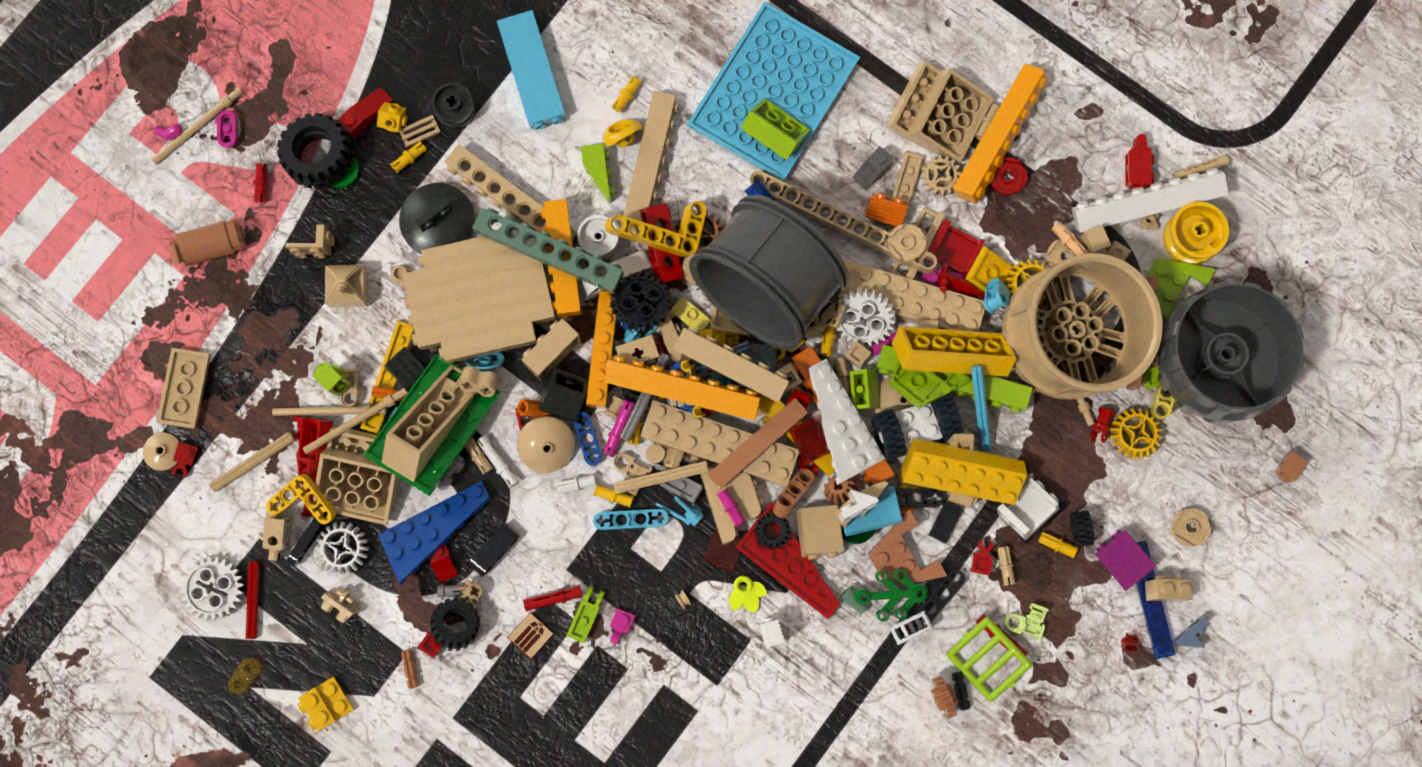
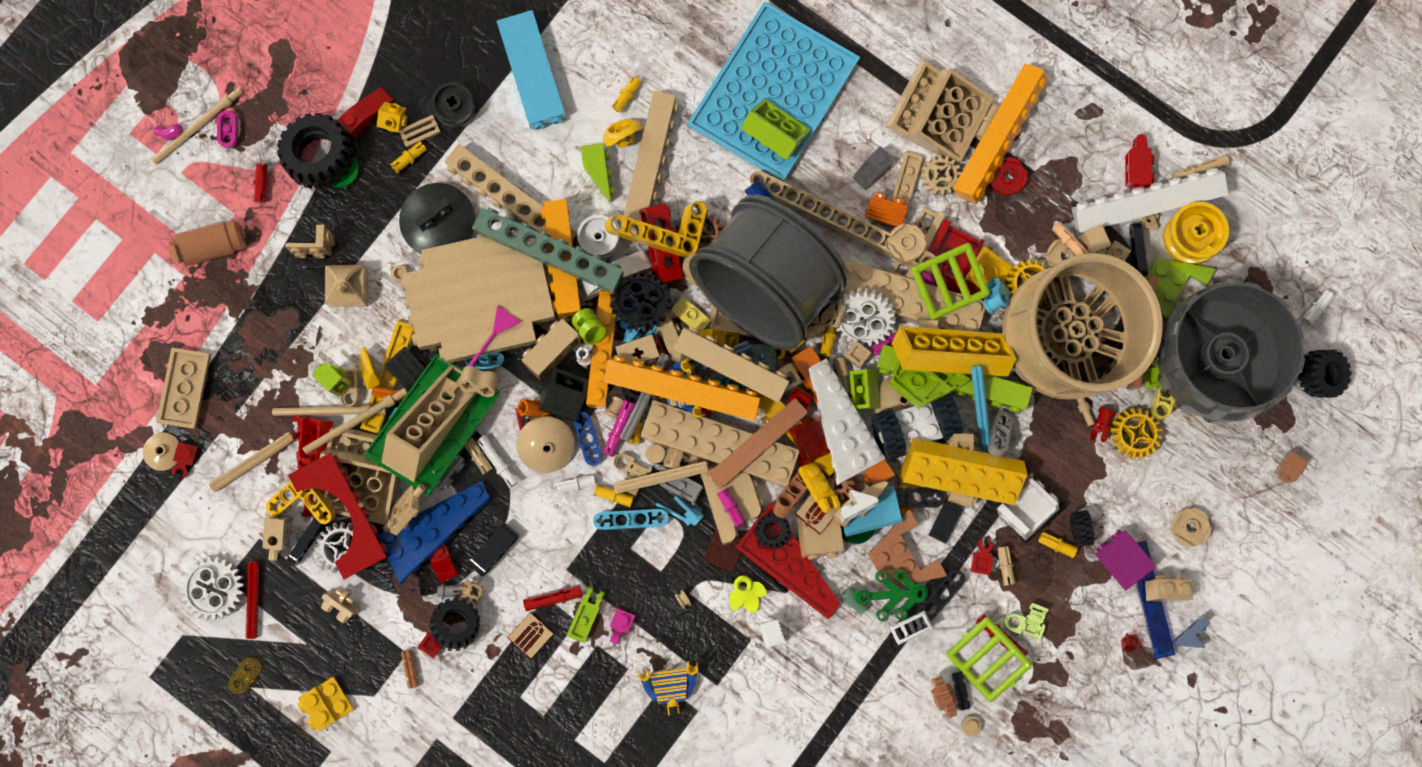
(327, 476): none -> red arch
(368, 369): none -> yellow slope
(404, 510): none -> tan plate
(502, 322): none -> dark pink piece
(583, 357): none -> white axle
(588, 326): none -> lime wheel
(670, 686): none -> torso
(813, 515): none -> piece
(819, 487): none -> yellow hinge
(933, 264): none -> lime bar
(971, 726): none -> tan plate
(999, 451): none -> light grey beam
(1138, 248): none -> black beam
(1318, 307): none -> white axle
(1336, 375): none -> black tyre

